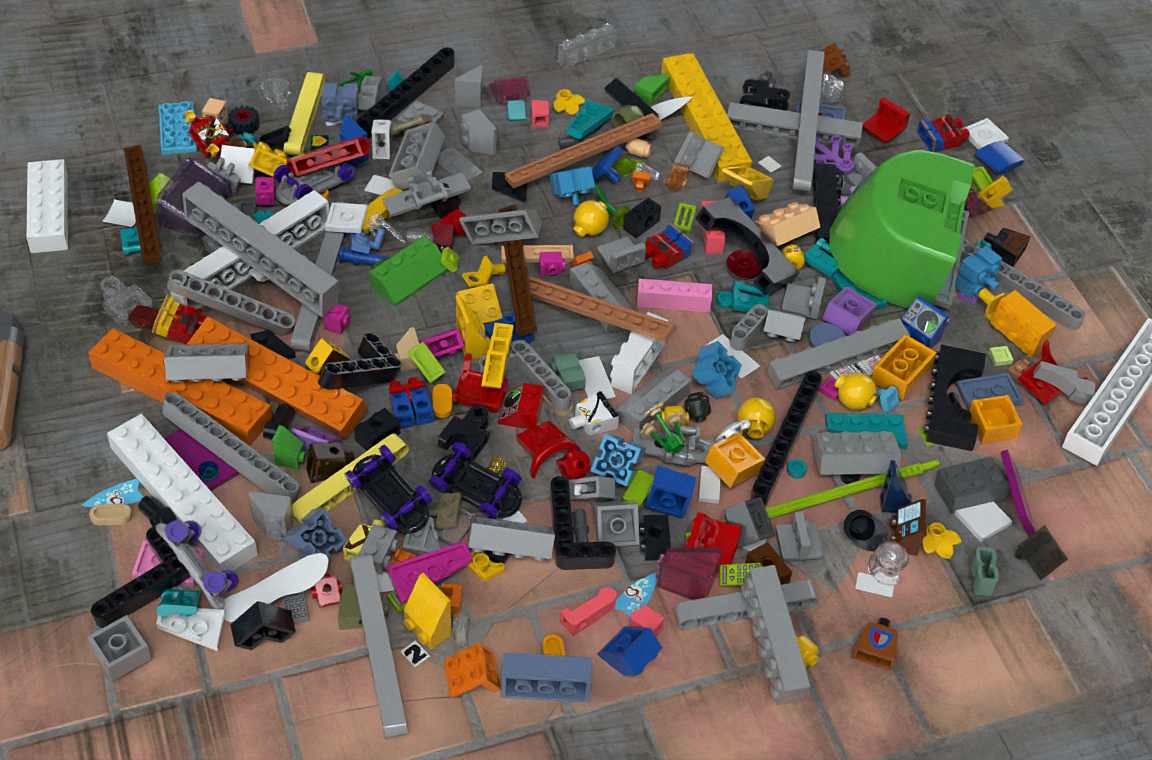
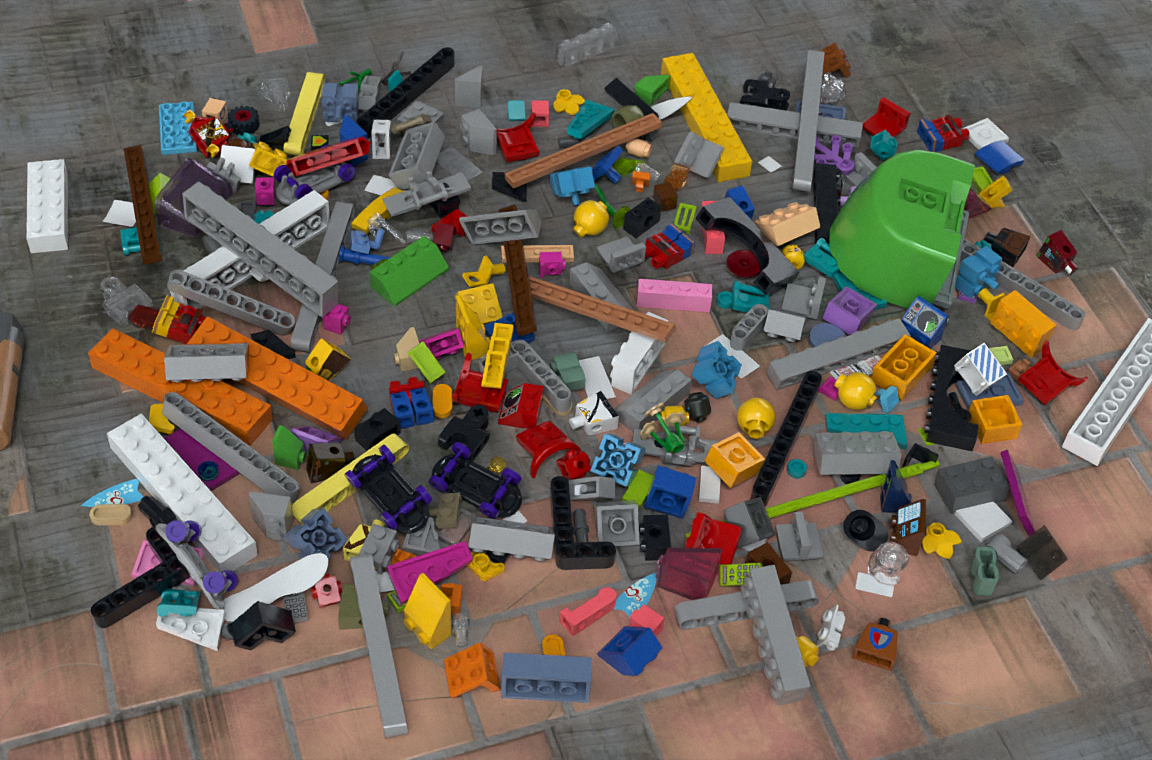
(119, 648): light grey brick -> none
(159, 421): none -> yellow piece
(226, 631): none -> dark grey hinge
(282, 416): black piece -> none
(346, 217): white tile -> none
(376, 367): black beam -> none
(394, 67): none -> clear smoke plant
(415, 653): sticker -> none
(450, 259): lime plate -> none
(510, 89): clear pink slope -> none
(518, 141): none -> red piece
(586, 257): orange tile -> none
(665, 196): none -> reddish brown brick
(732, 429): white dish -> none
(754, 182): yellow slope -> none
(832, 621): none -> white hinge
(883, 145): none -> teal brick
(921, 454): none -> black bracket
(980, 369): none -> white container
(1007, 554): none -> light grey piece
(1058, 253): none -> dark red torso
(1067, 381): light grey slope -> none

